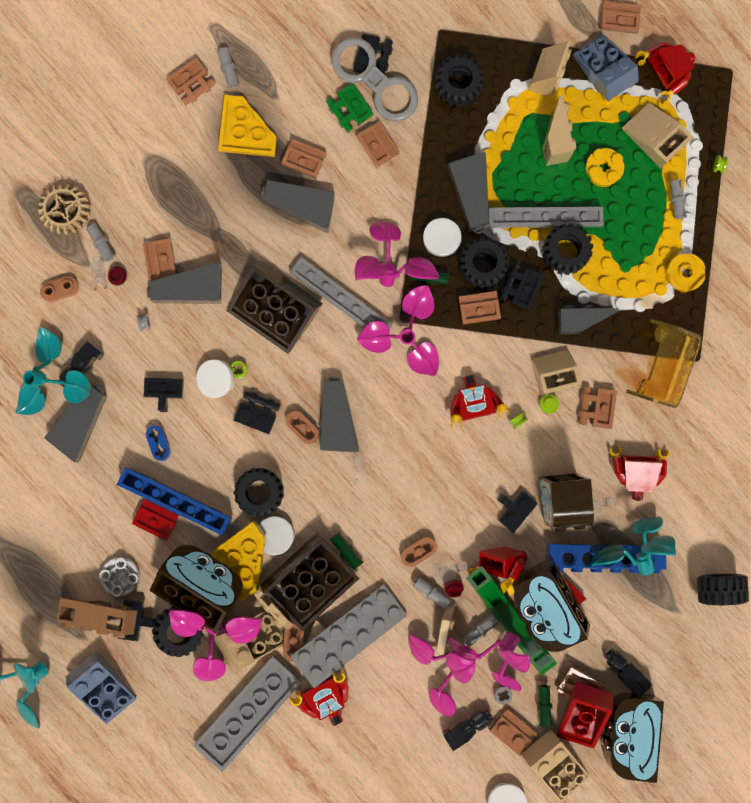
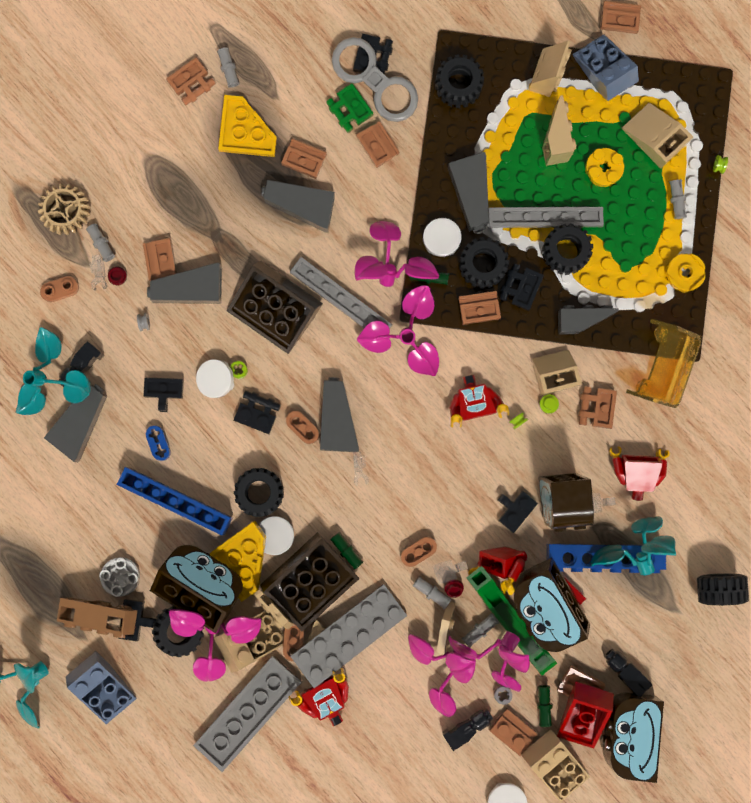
(155, 519): red plate -> none
(671, 65): red torso -> none

